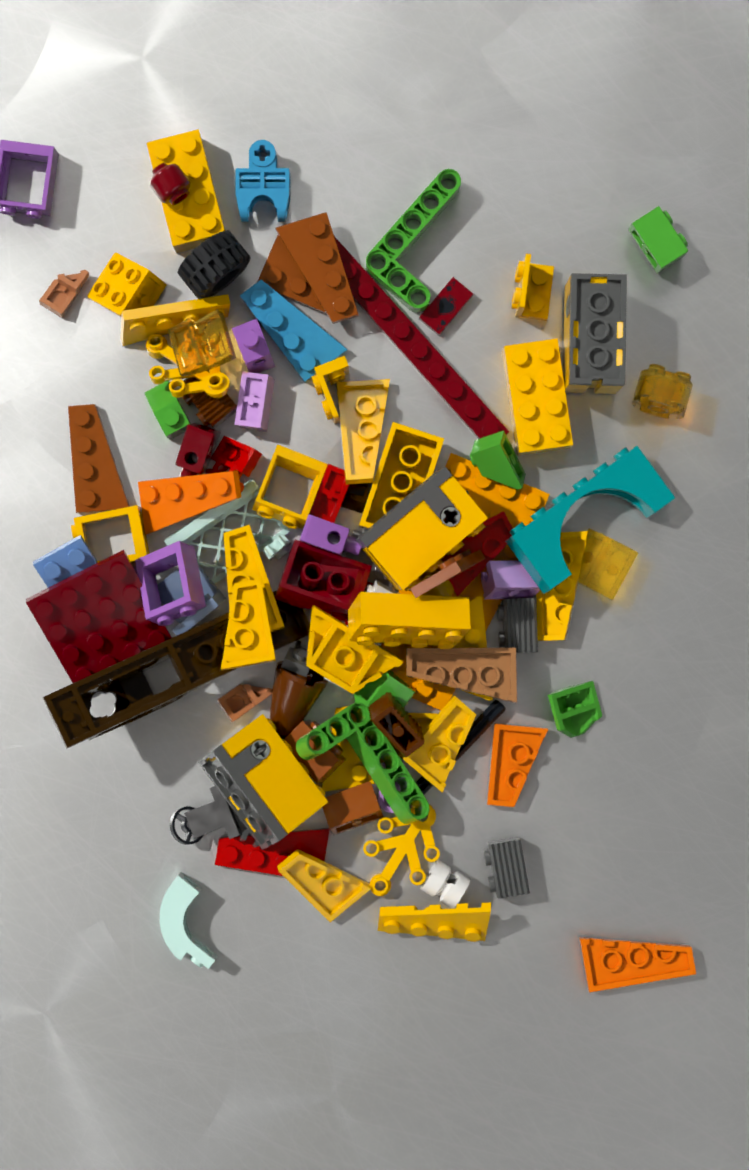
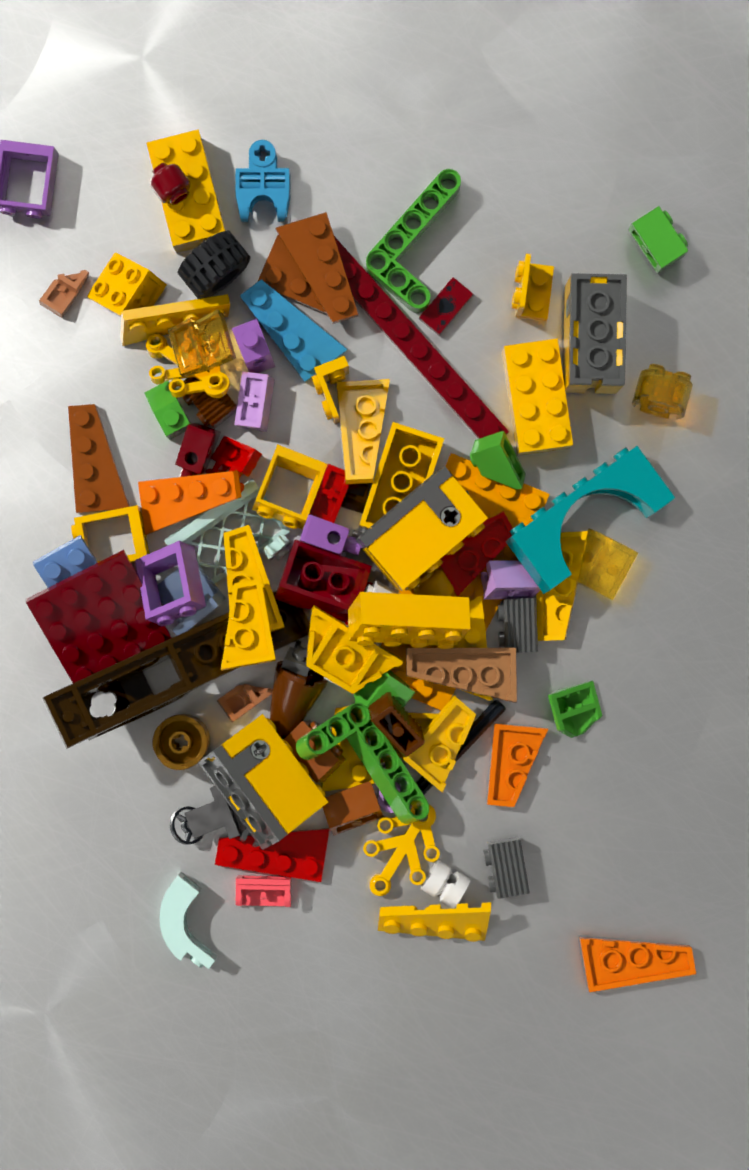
(168, 750): none -> pearl gold brick
(263, 890): none -> coral hinge
(322, 884): yellow wing -> none
(448, 570): dark orange wing -> none

